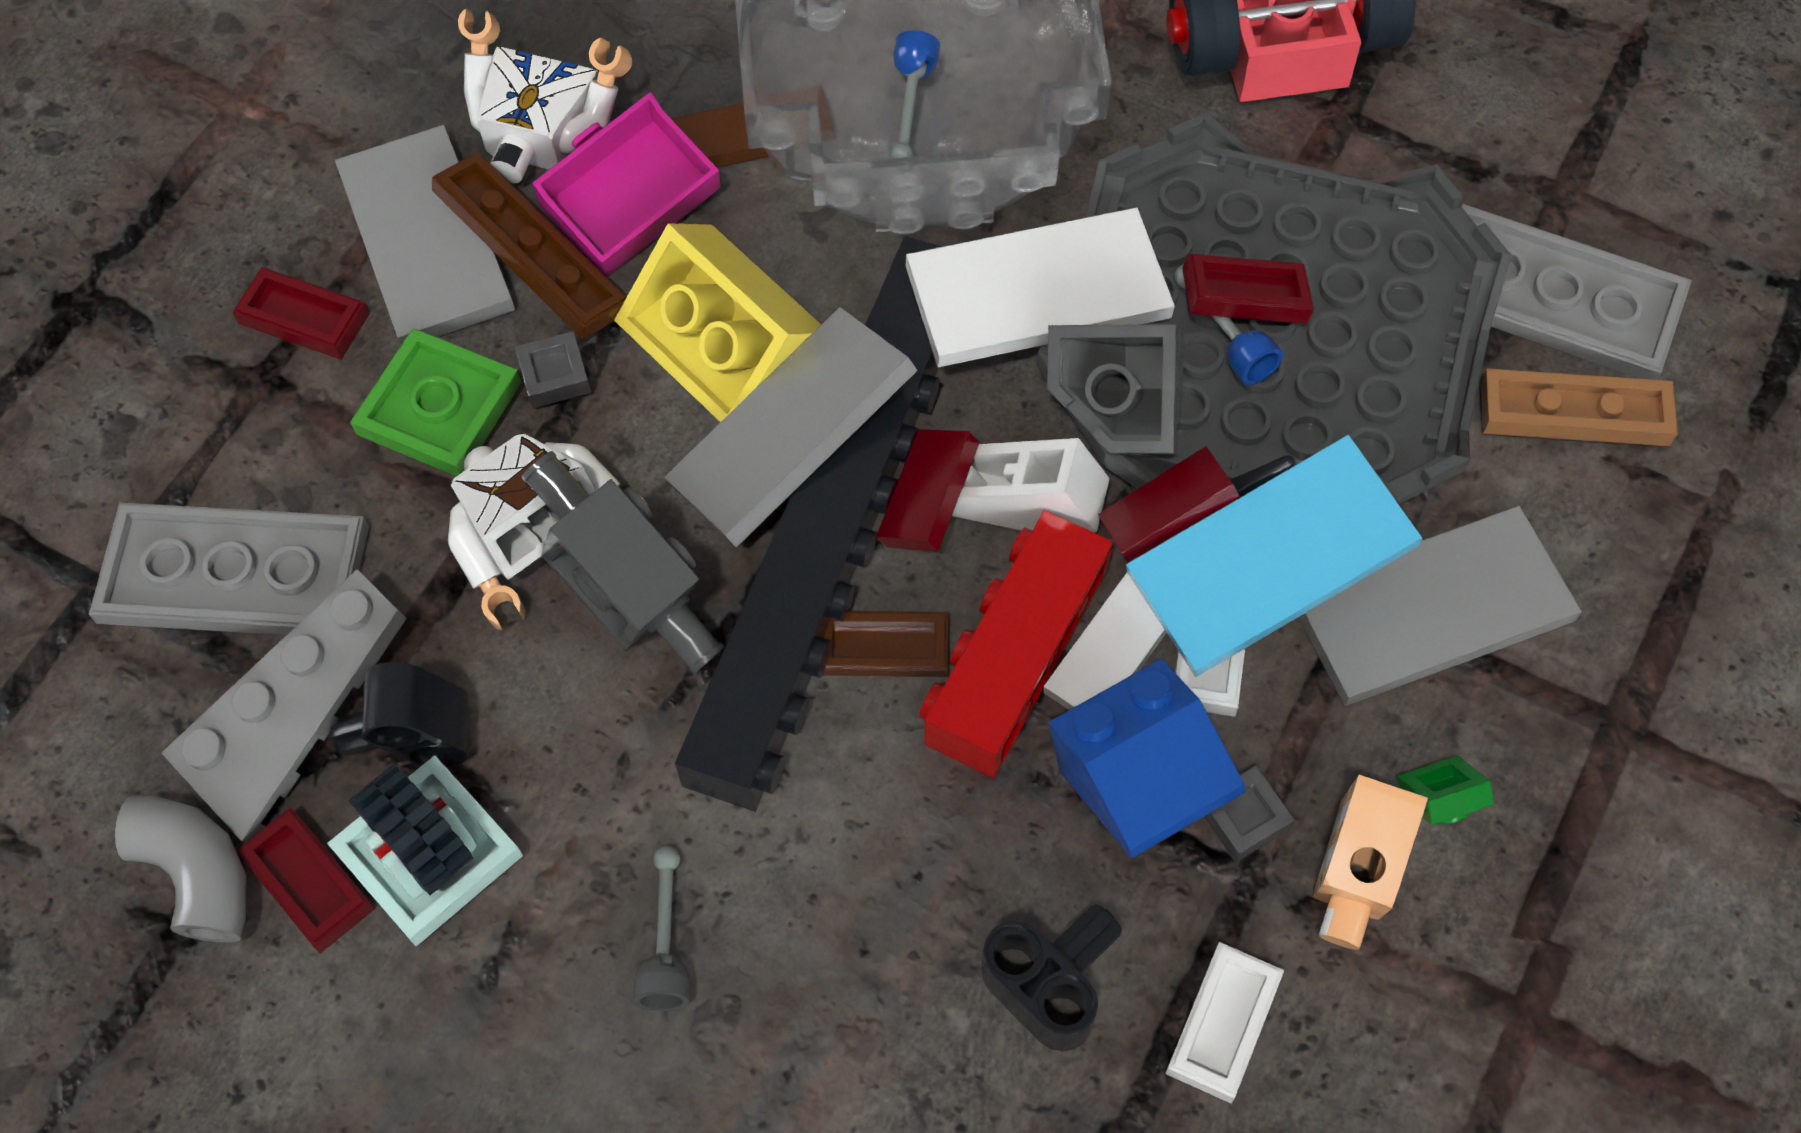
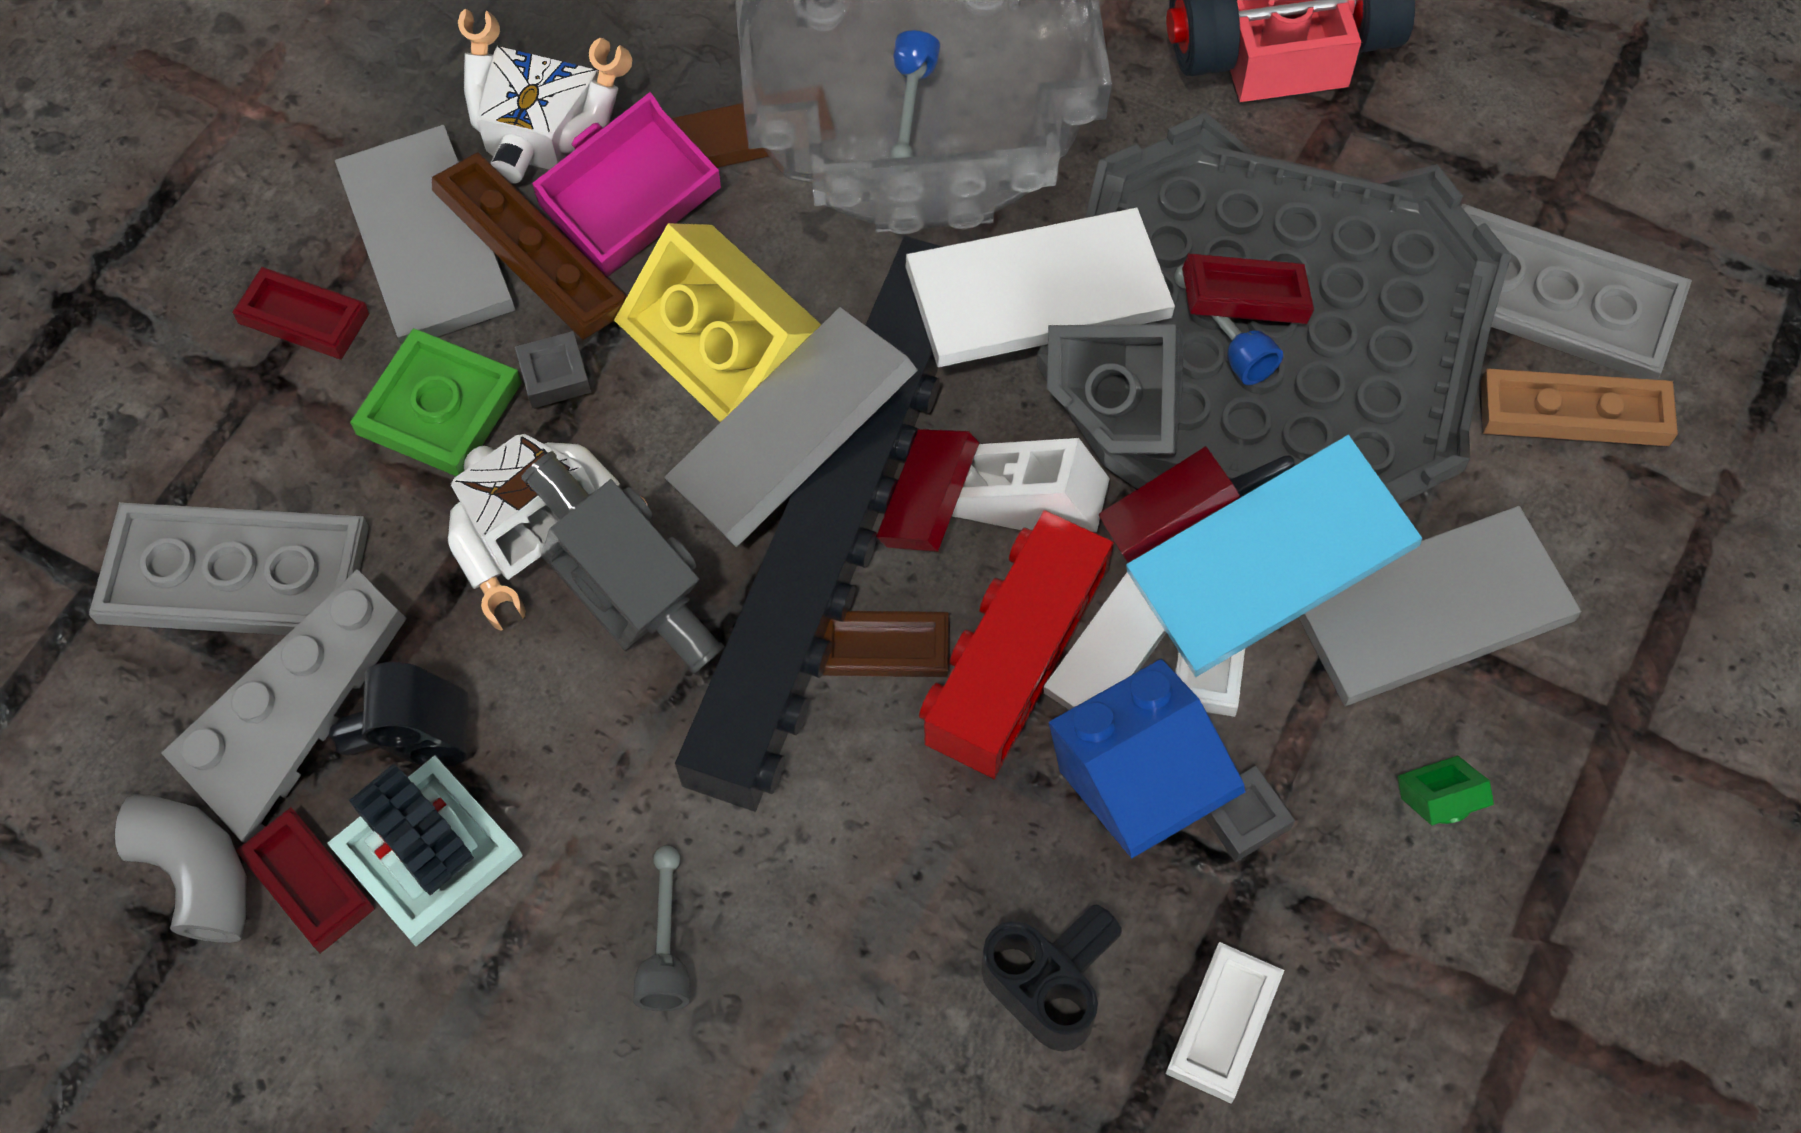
(1377, 834): light nougat torso -> none

